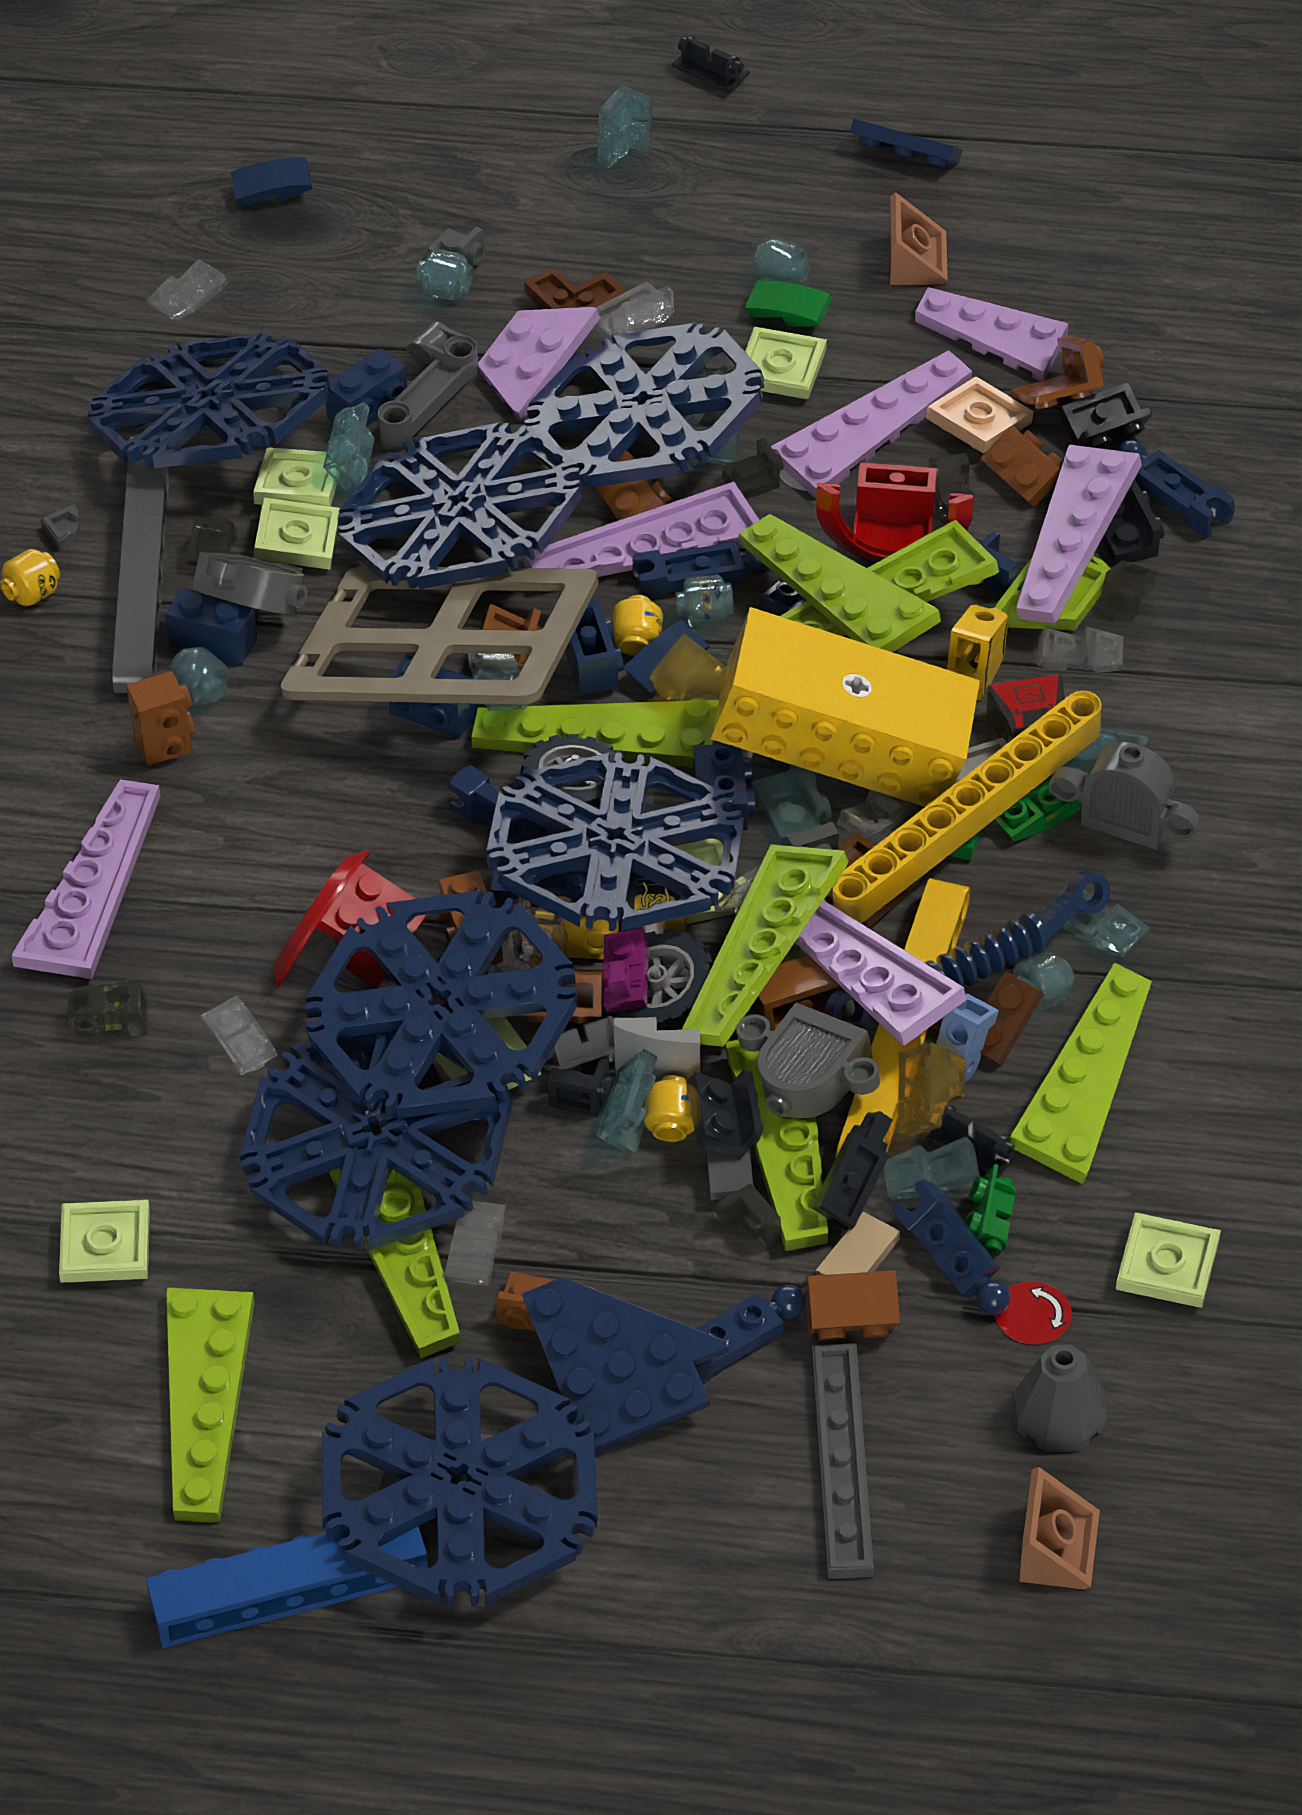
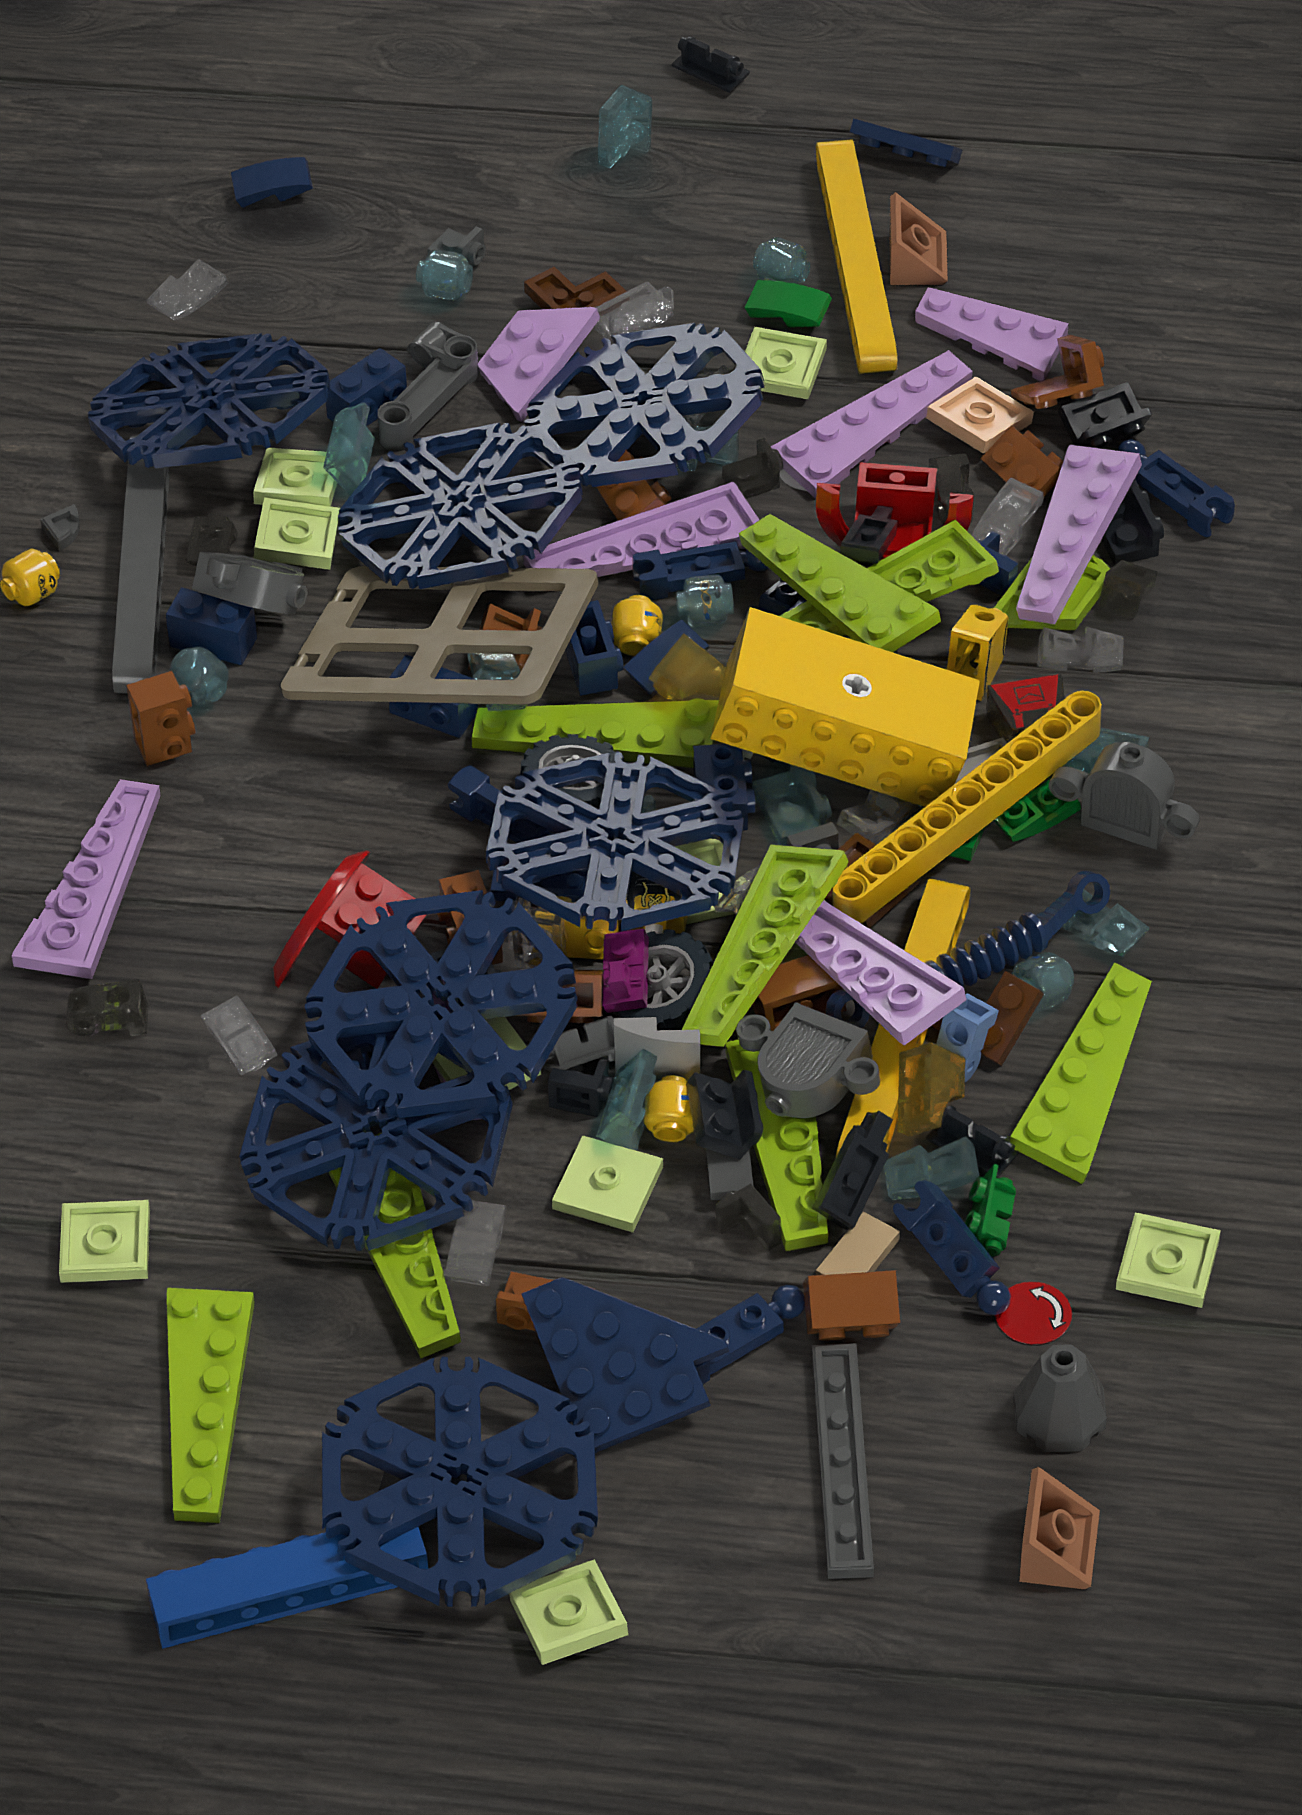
(569, 1612): none -> yellowish green plate
(607, 1183): none -> yellowish green plate
(856, 257): none -> yellow beam
(870, 536): none -> black hinge
(1009, 513): none -> clear slope

